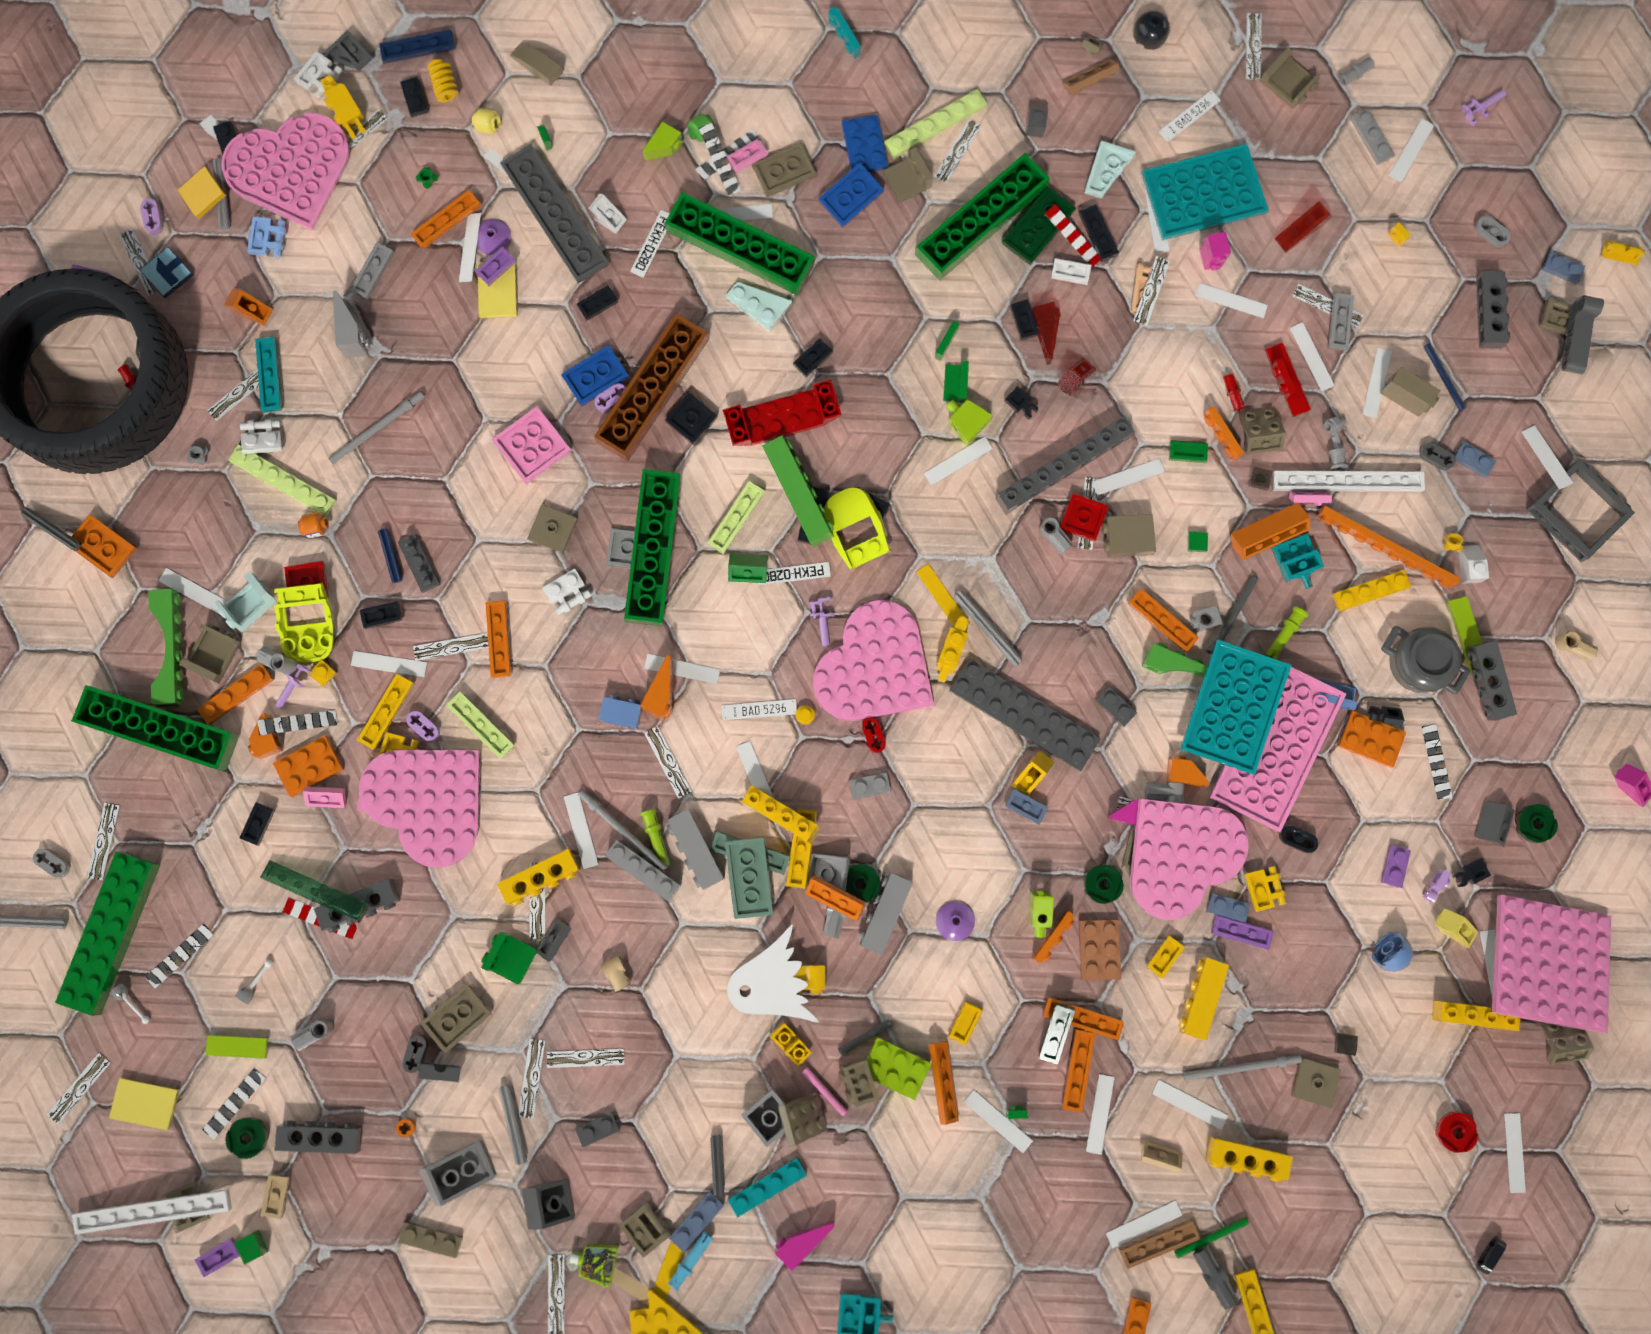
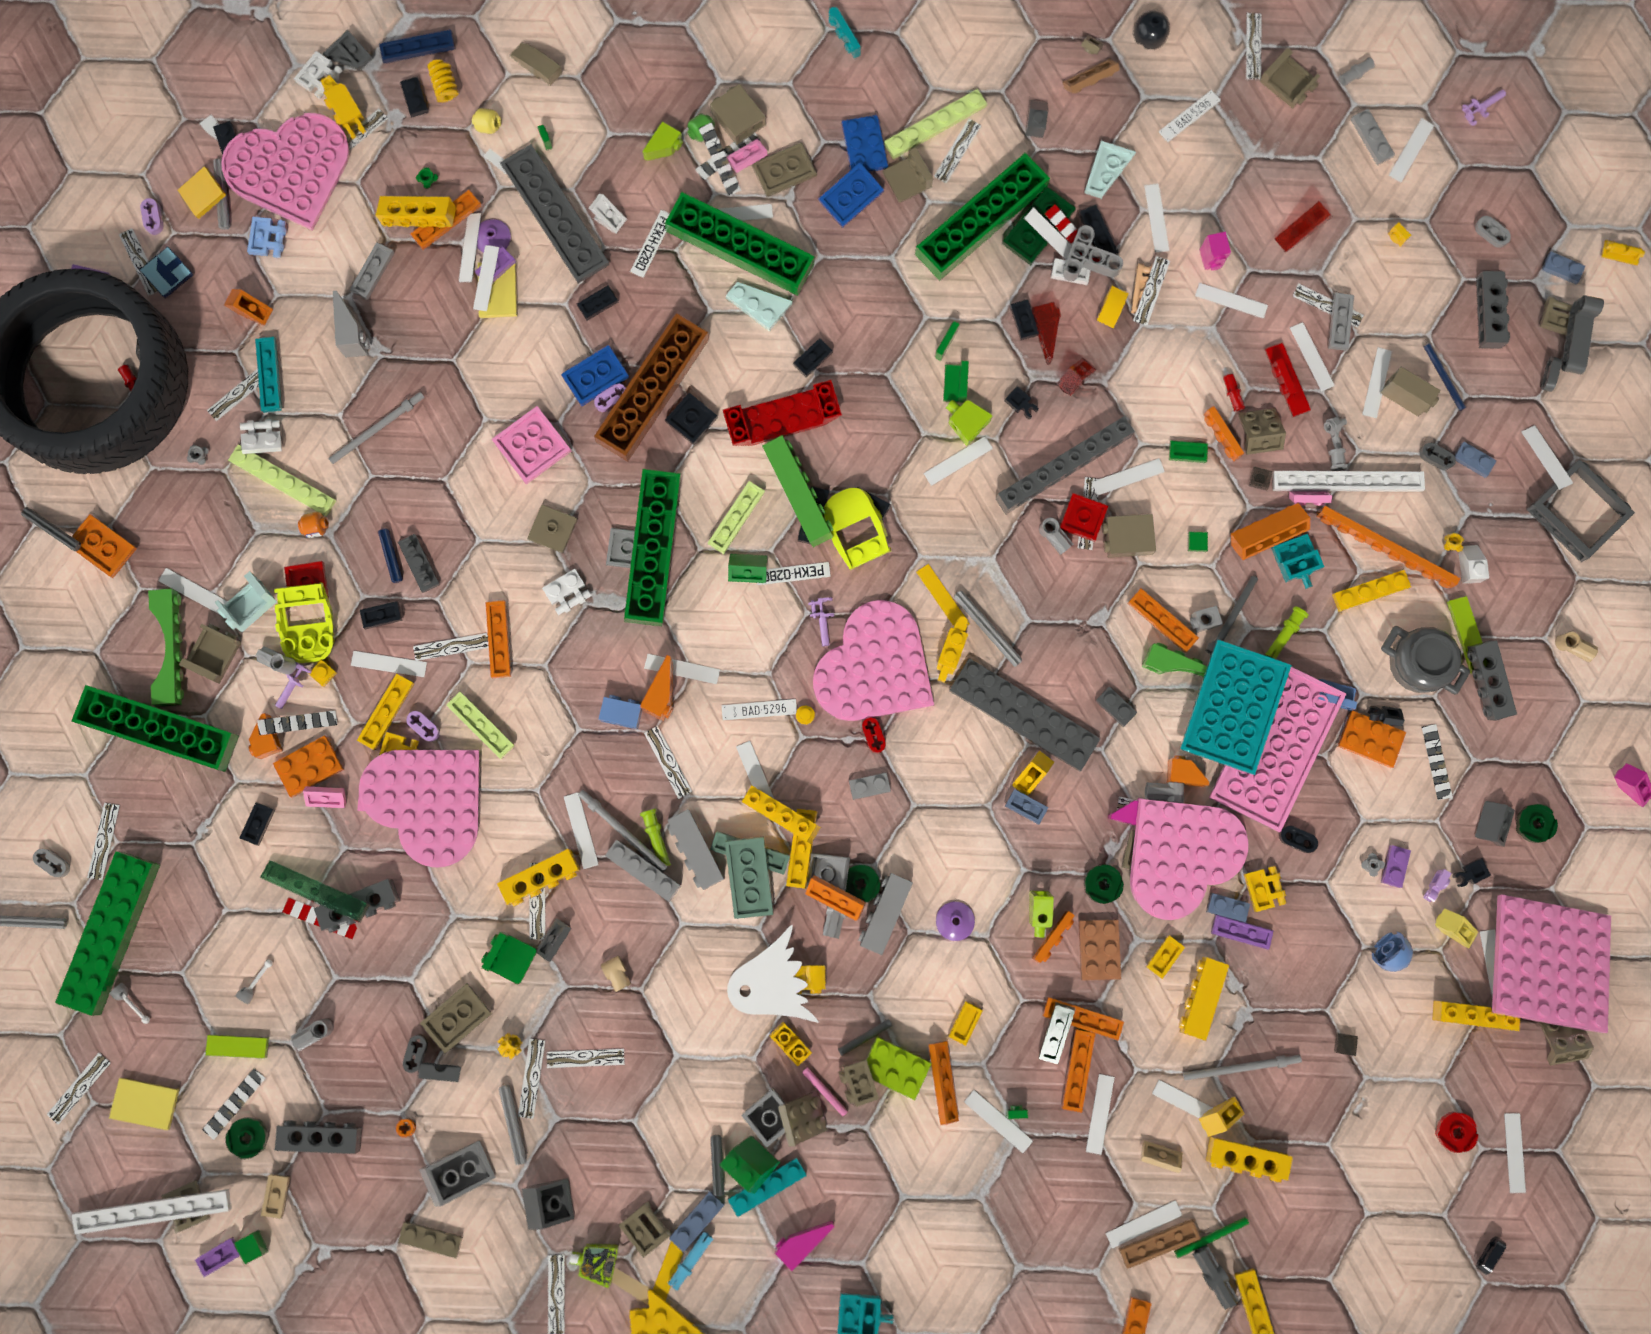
(179, 956): sticker -> none
(235, 694): orange plate -> none
(415, 211): none -> yellow brick
(486, 278): none -> white sticker
(509, 1046): none -> yellow gear
(597, 1129): dark grey plate -> none
(737, 114): none -> dark tan brick
(749, 1164): none -> green slope
(1046, 230): none -> white sticker
(1089, 252): none -> light grey beam
(1112, 306): none -> yellow slope
(1204, 192): teal plate -> none
(1221, 1117): none -> yellow slope
(1316, 1083): dark tan plate -> none
(1366, 864): none -> light grey plate
(1551, 374): none -> dark grey beam

